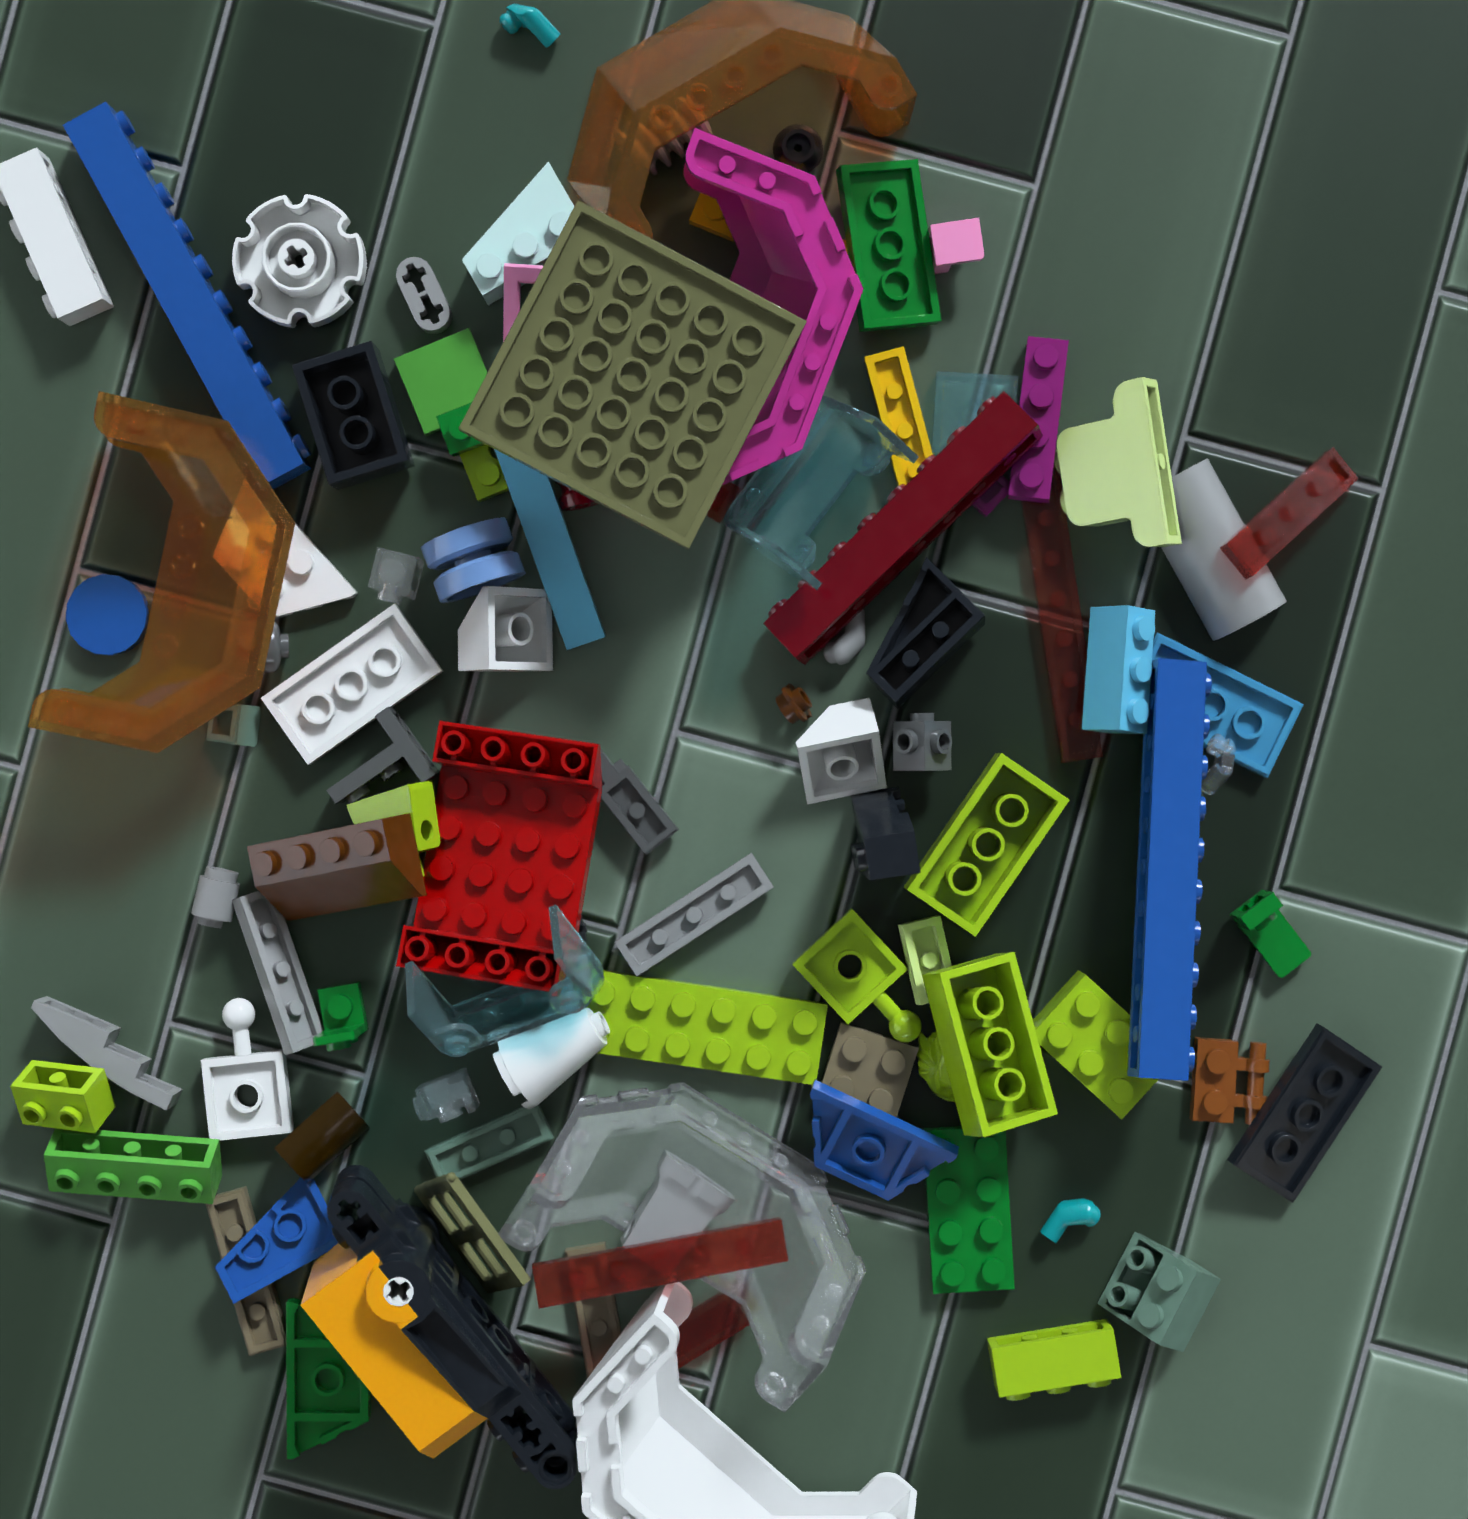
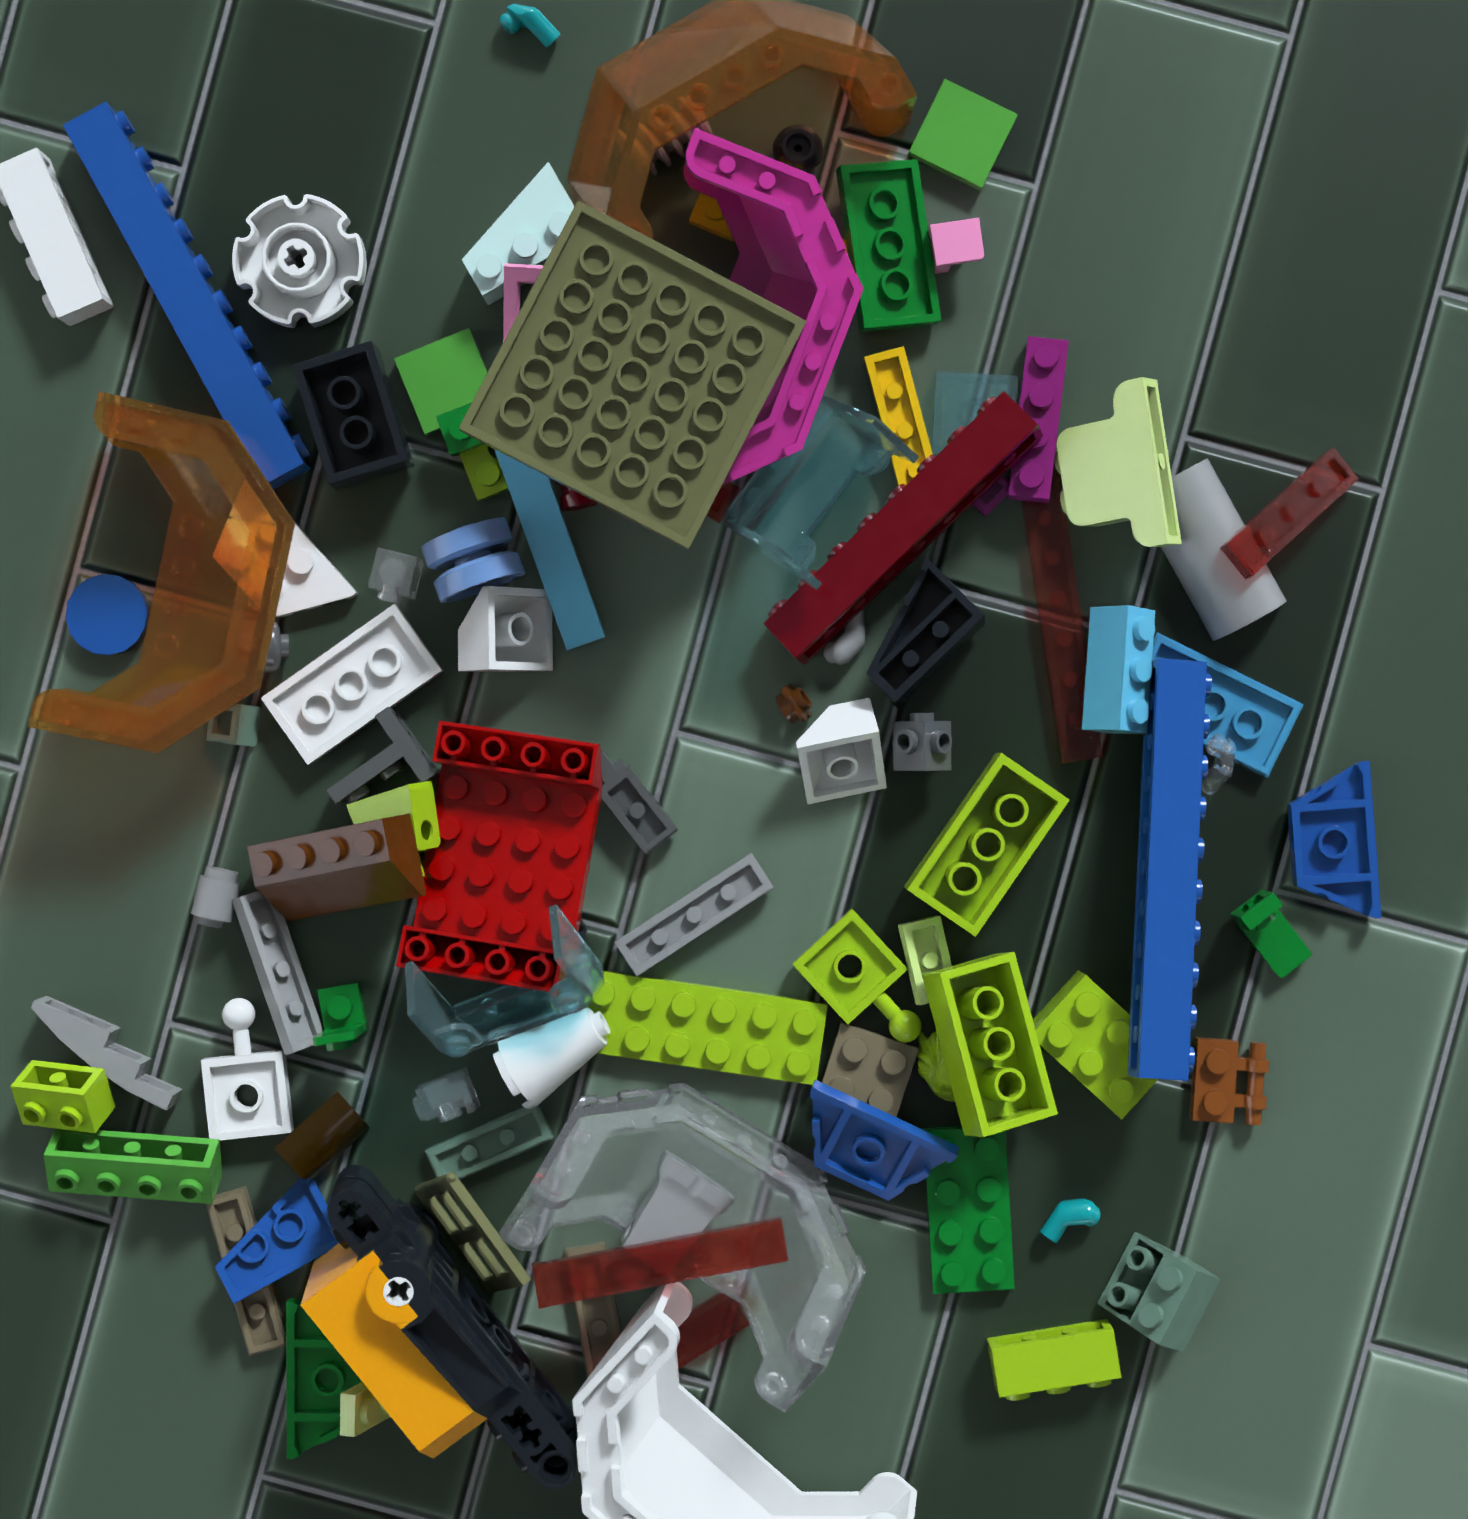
(359, 1411): none -> yellowish green plate
(415, 299): light grey beam -> none
(884, 835): black wedge -> none
(962, 134): none -> bright green tile
(1304, 1113): black tile -> none
(1336, 841): none -> blue wing

